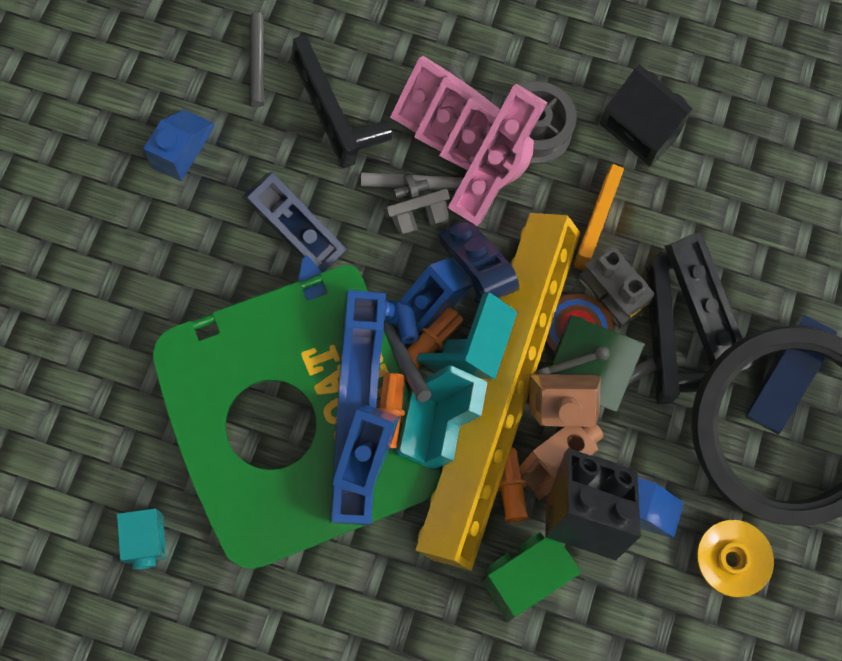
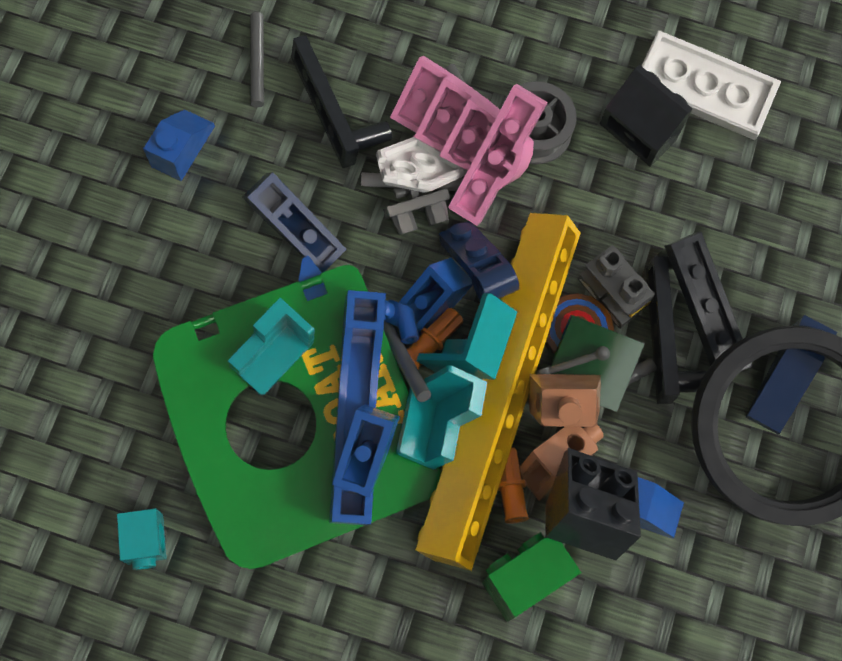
(275, 346): none -> teal panel
(392, 399): orange axle -> none
(416, 166): none -> white tile
(598, 217): light orange tile -> none
(713, 84): none -> white tile
(753, 557): yellow dish -> none

